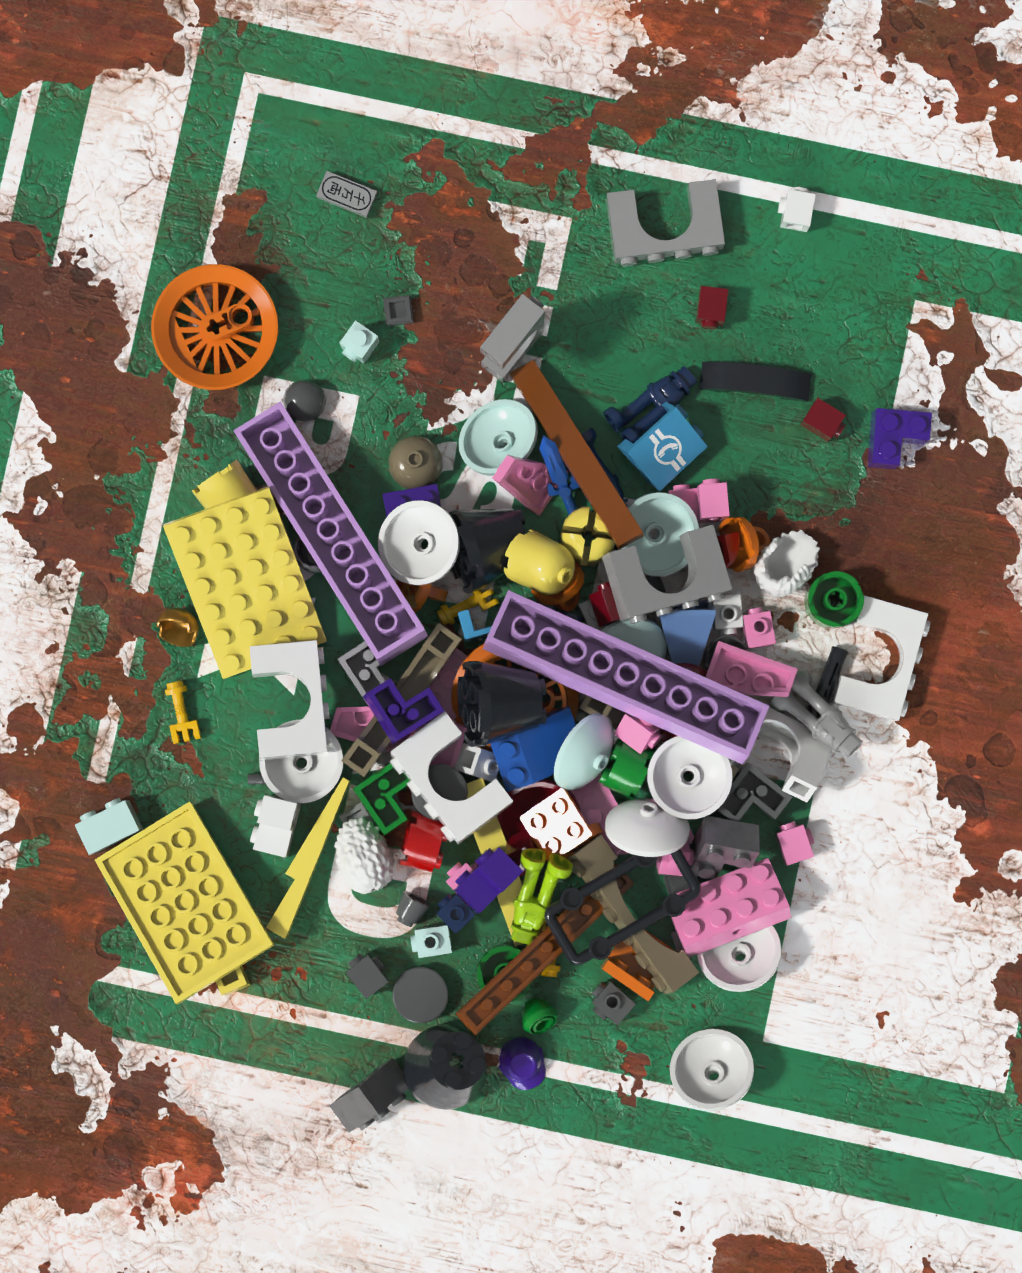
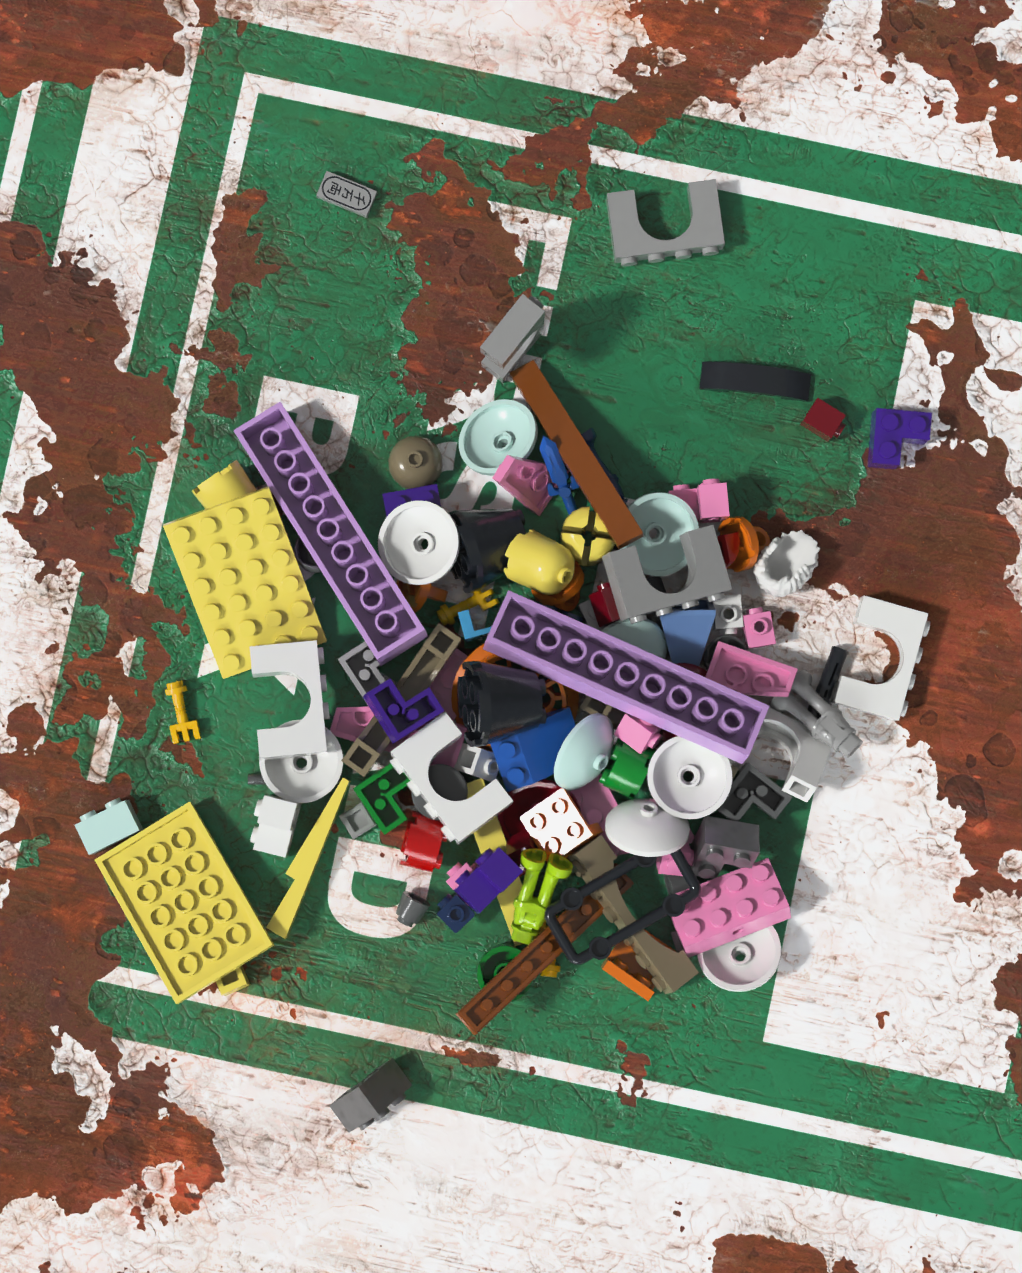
(173, 347): orange piece -> none
(178, 627): pearl gold hair -> none
(304, 400): dark grey hair -> none
(359, 343): light aqua brick -> none
(363, 856): white piece -> none
(367, 974): dark grey brick -> none
(398, 310): dark grey tile -> none
(420, 994): dark grey tile -> none
(429, 1071): black cone -> none
(431, 941): light aqua brick -> none
(522, 1063): dark purple hat -> none
(538, 1016): green cone -> none
(611, 1002): dark grey brick -> none
(665, 447): dark azure panel -> none
(667, 389): dark blue piece -> none
(710, 1053): white dish -> none
(711, 307): dark red brick -> none
(794, 842): bright pink brick -> none
(796, 209): white brick -> none
(847, 592): green brick -> none

